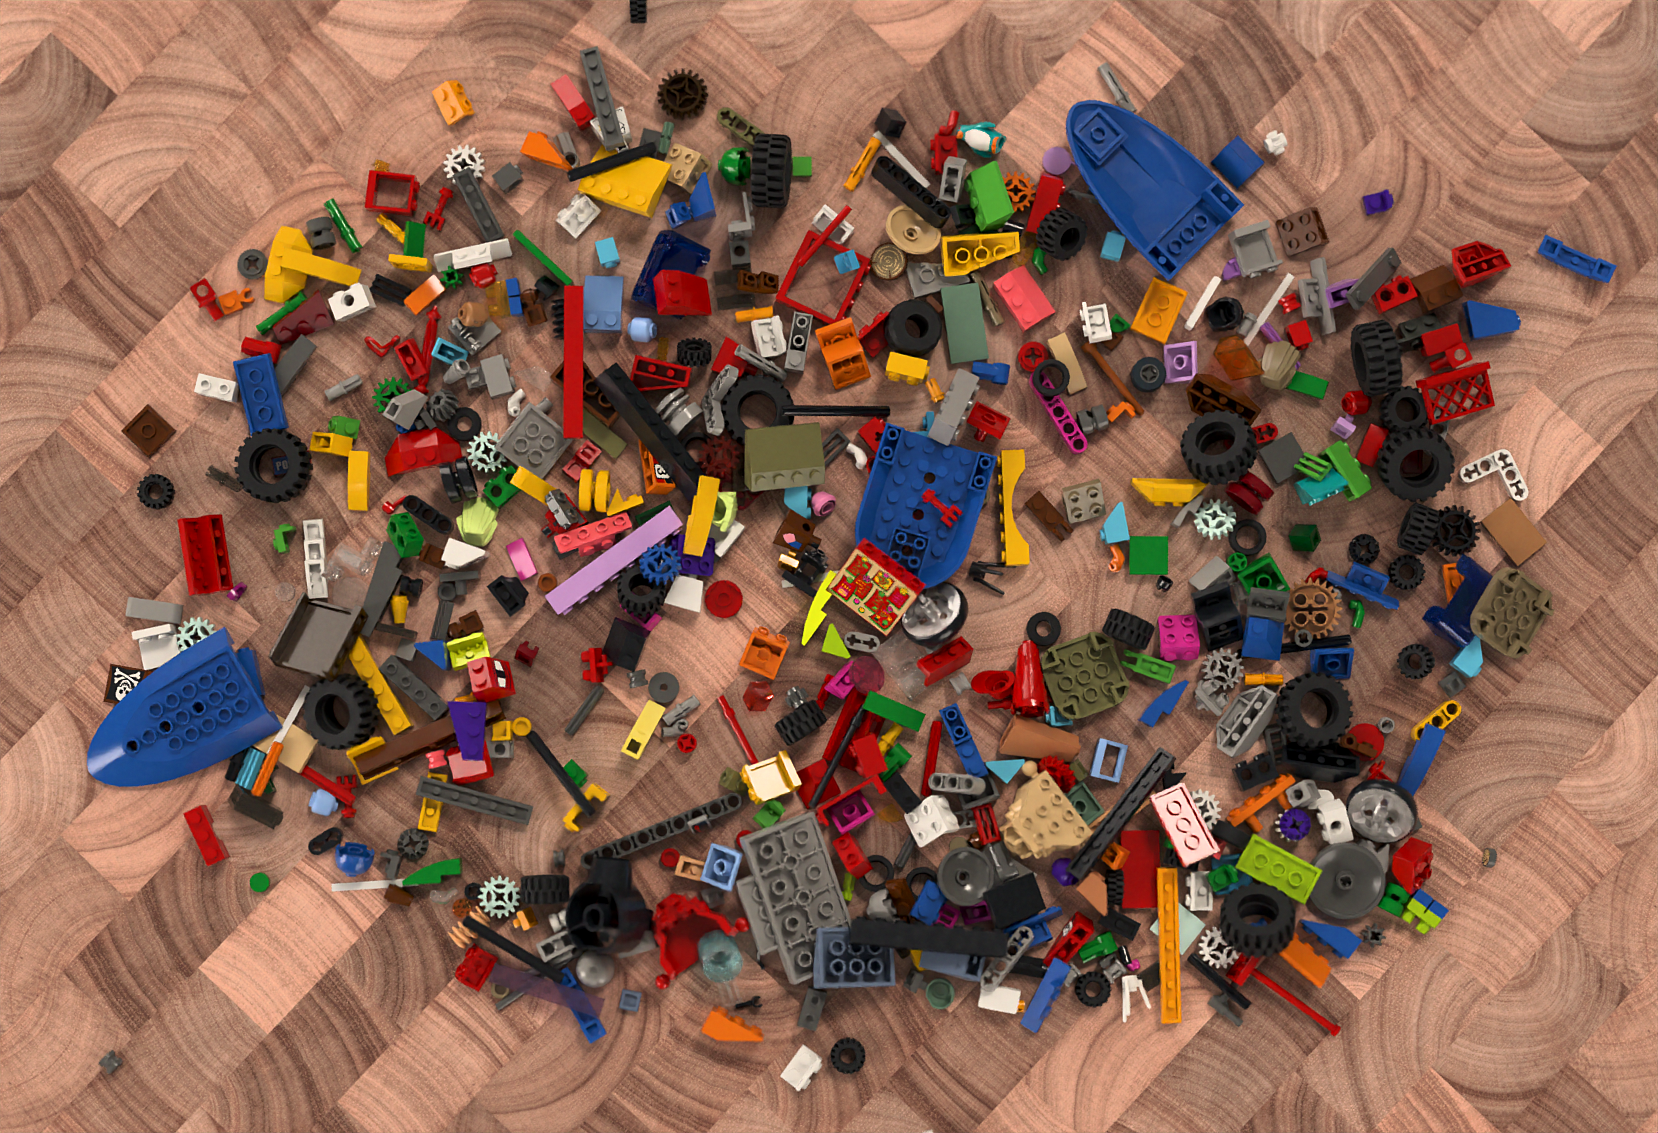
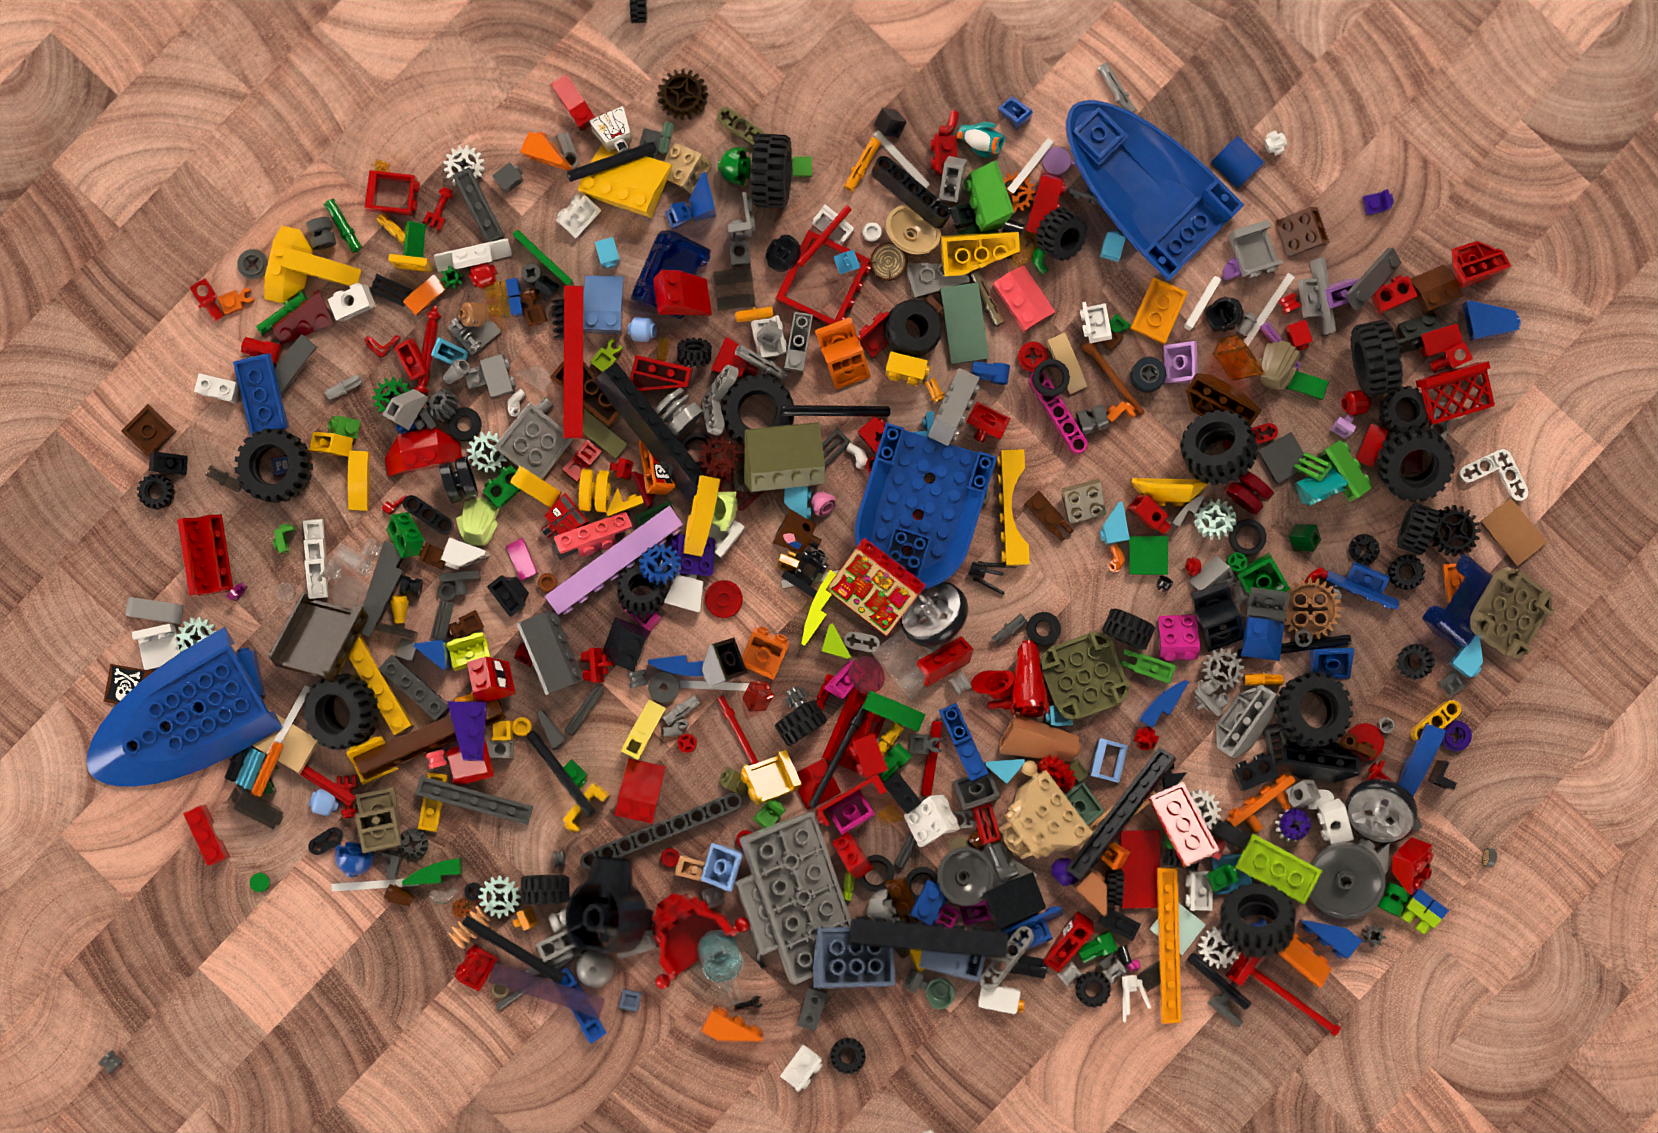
(168, 463): none -> black slope
(378, 820): none -> dark tan bracket
(452, 101): light orange bracket -> none
(533, 275): none -> dark grey wheel
(550, 652): none -> dark grey slope
(553, 734): none -> dark grey slope
(557, 500): dark grey hinge -> none
(602, 98): dark grey plate -> none
(605, 358): none -> lime plate
(622, 468): none -> red tile
(640, 483): none -> dark red slope
(640, 791): none -> red slope
(678, 665): none -> blue slope
(700, 824): slope -> none
(722, 686): none -> white sticker
(723, 662): none -> black slope
(758, 283): reddish brown slope -> none
(769, 333): none -> light grey tile
(783, 253): none -> black tile
(872, 232): none -> white tile
(923, 744): none -> dark grey plate
(929, 496): red hinge -> none
(947, 783): light grey beam -> none
(1009, 629): none -> dark grey pin
(1016, 112): none -> blue slope
(1030, 165): none -> white sticker
(1045, 995): blue bracket -> none
(1143, 508): none -> red torso
(1146, 738): none -> red gear
(1193, 566): none -> red plate
(1359, 612): green arm -> none
(1437, 776): none -> black panel
(1460, 743): none -> dark purple gear
(1576, 261): blue slope -> none

